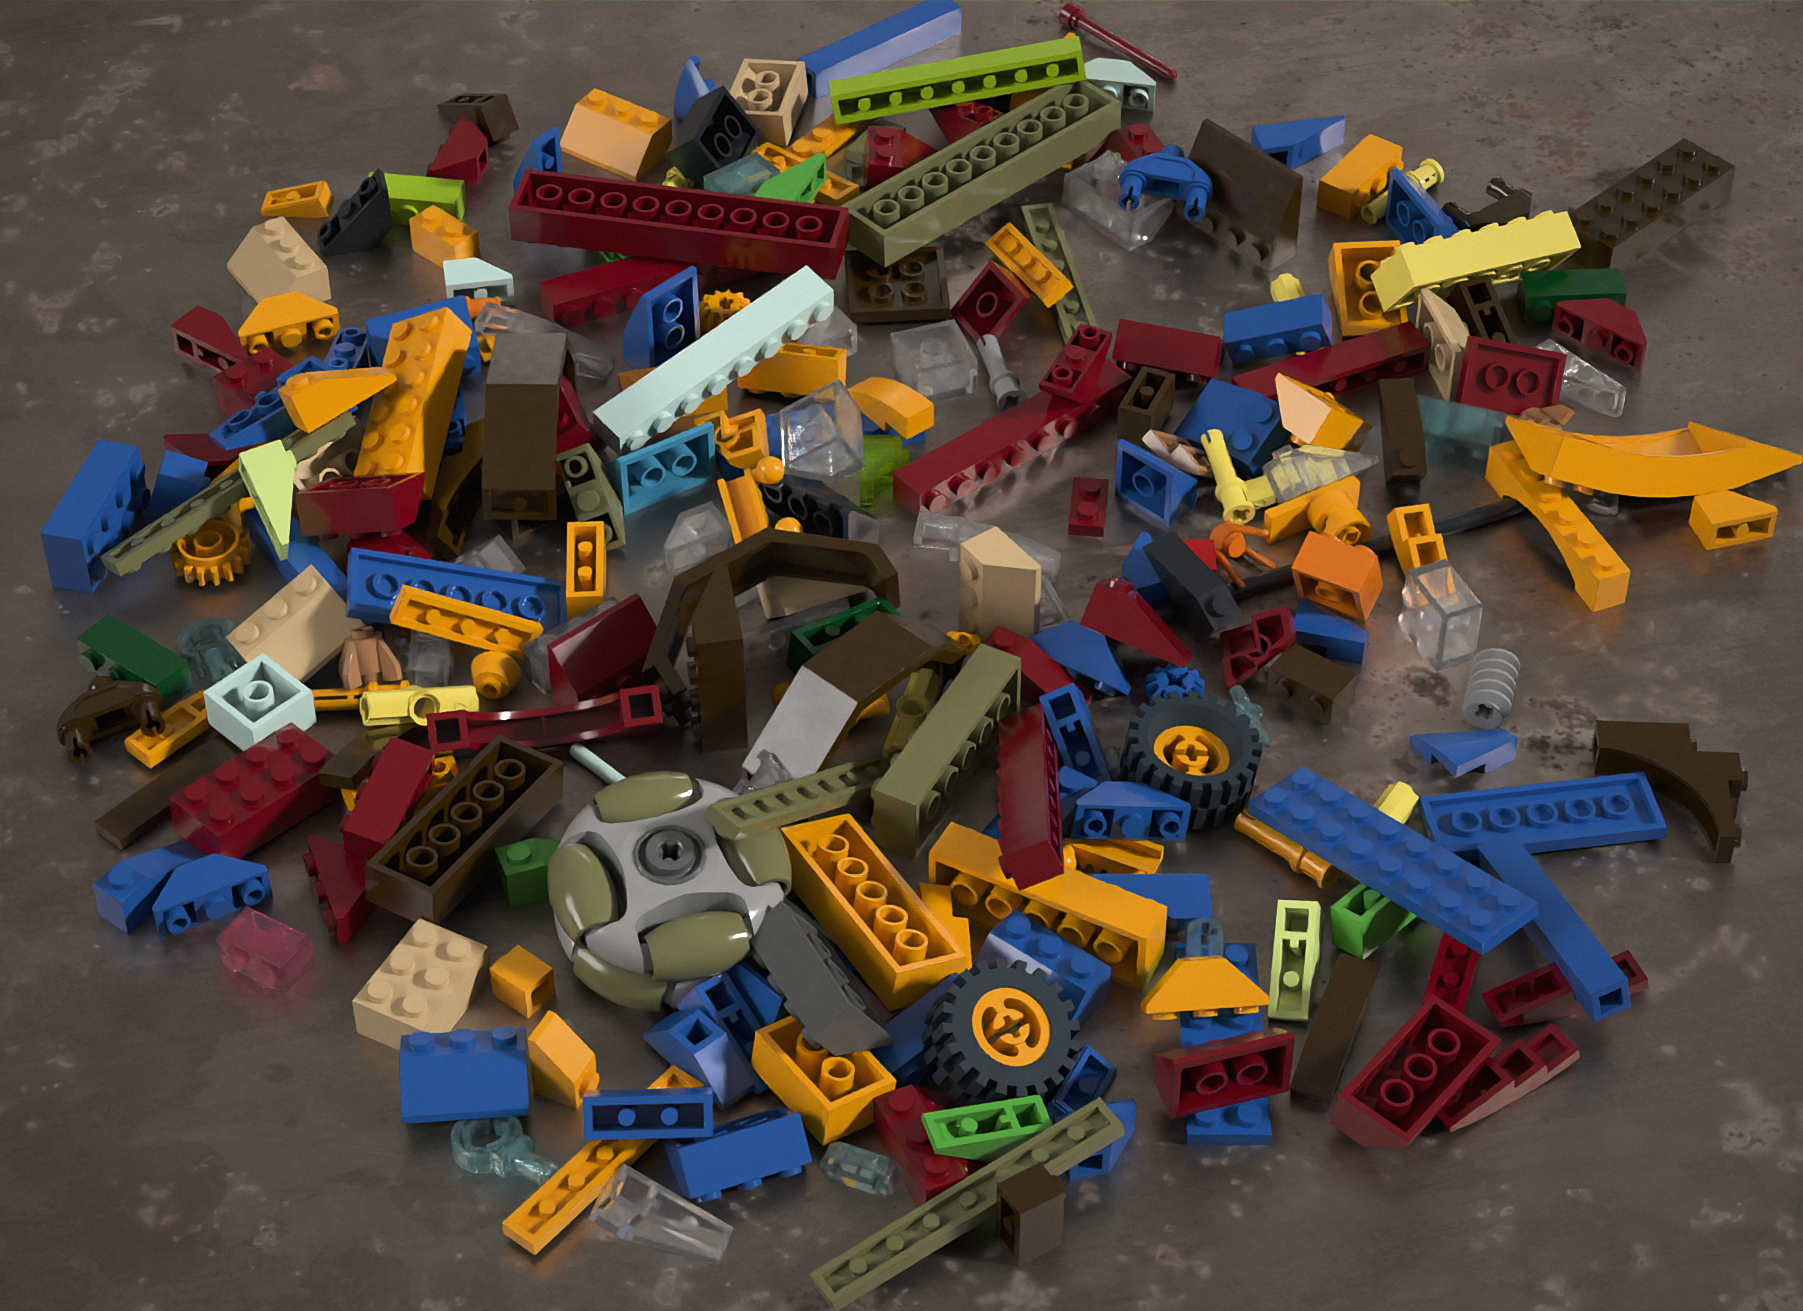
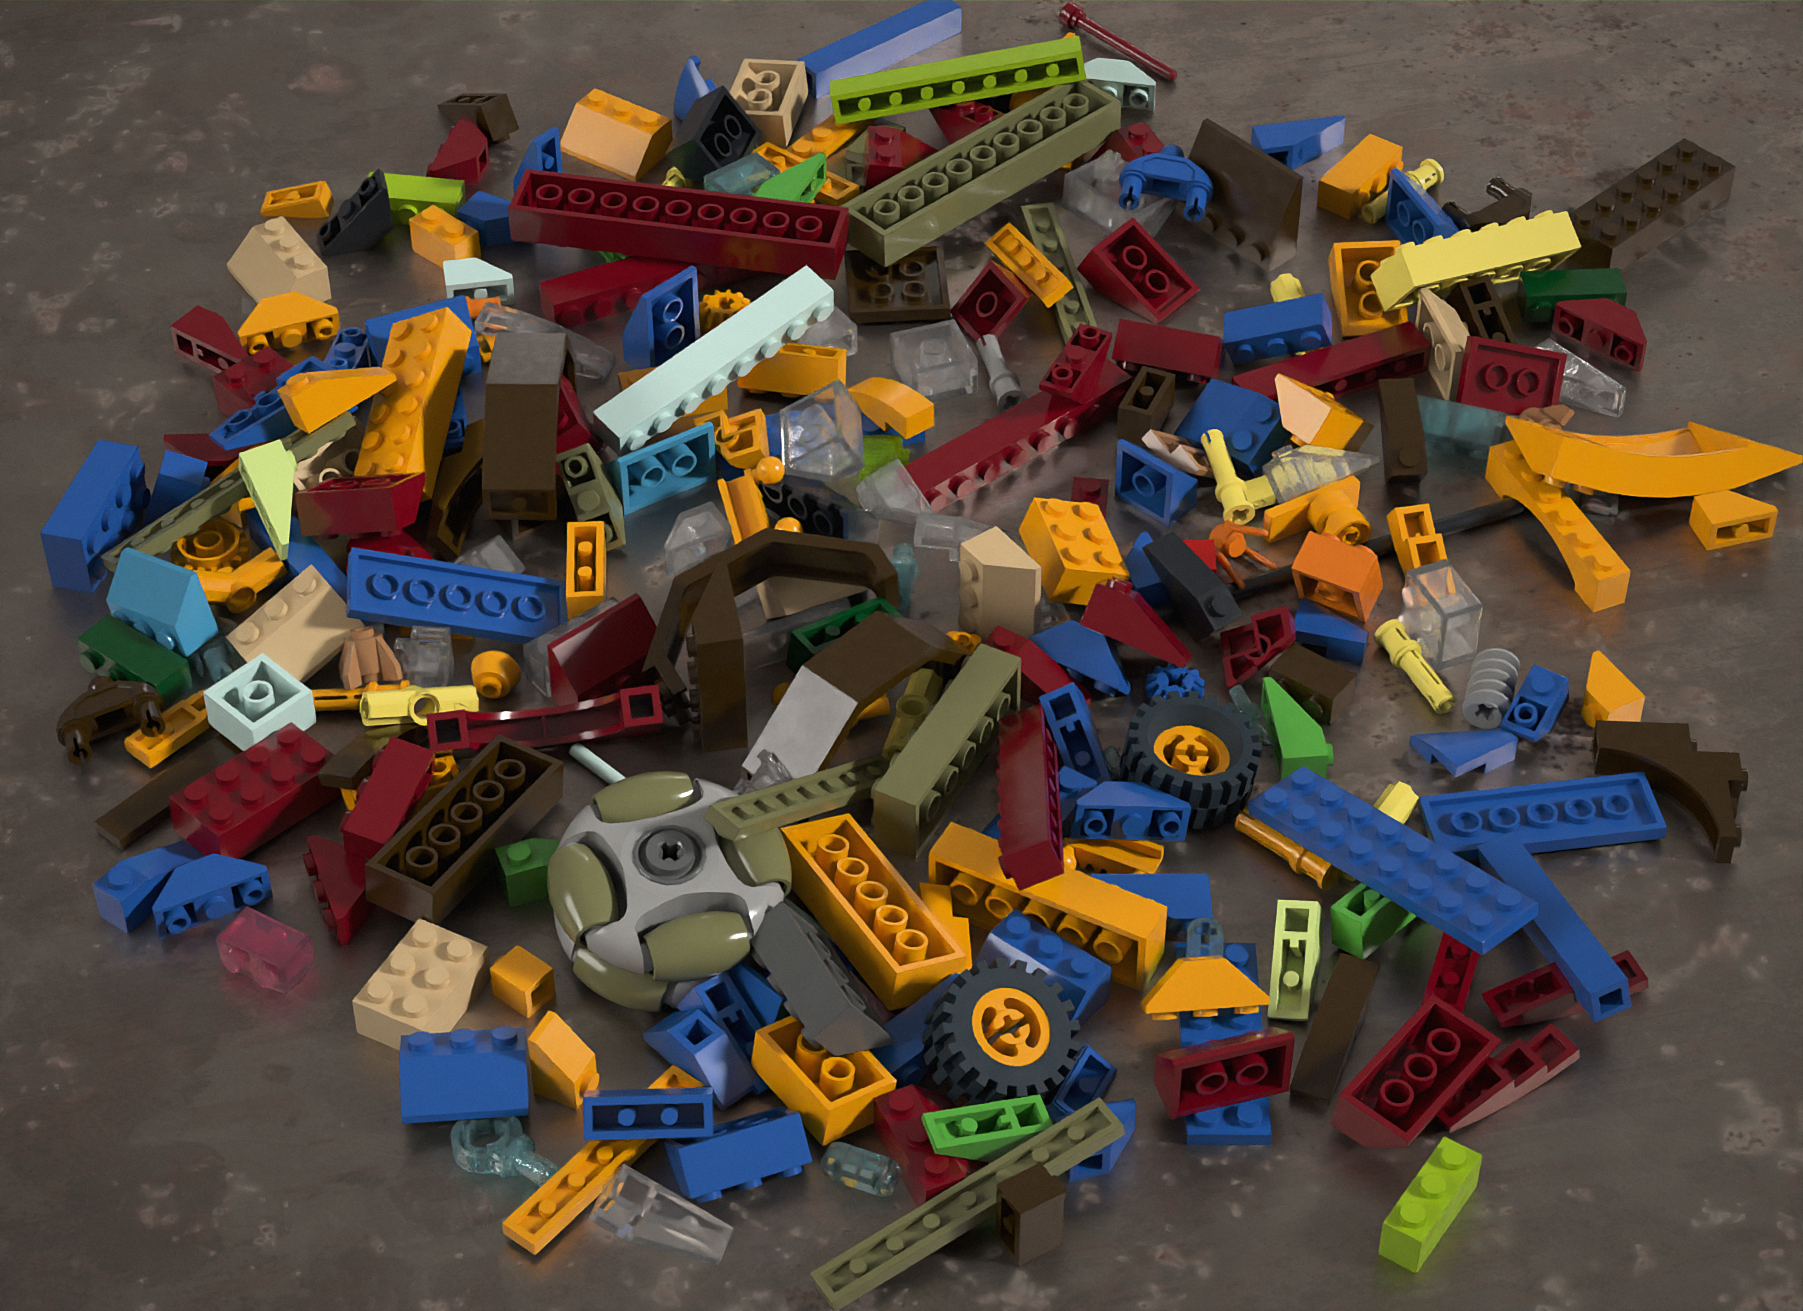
(161, 602): none -> dark azure slope
(239, 586): none -> light orange piece
(463, 621): light orange plate -> none
(489, 217): none -> blue slope
(892, 495): none -> clear slope
(908, 572): none -> clear light blue pin
(1071, 548): none -> light orange brick
(1137, 273): none -> dark red slope
(1293, 733): none -> bright green slope
(1407, 656): none -> light yellow pin
(1429, 1204): none -> lime brick
(1537, 704): none -> blue slope
(1610, 694): none -> light orange slope

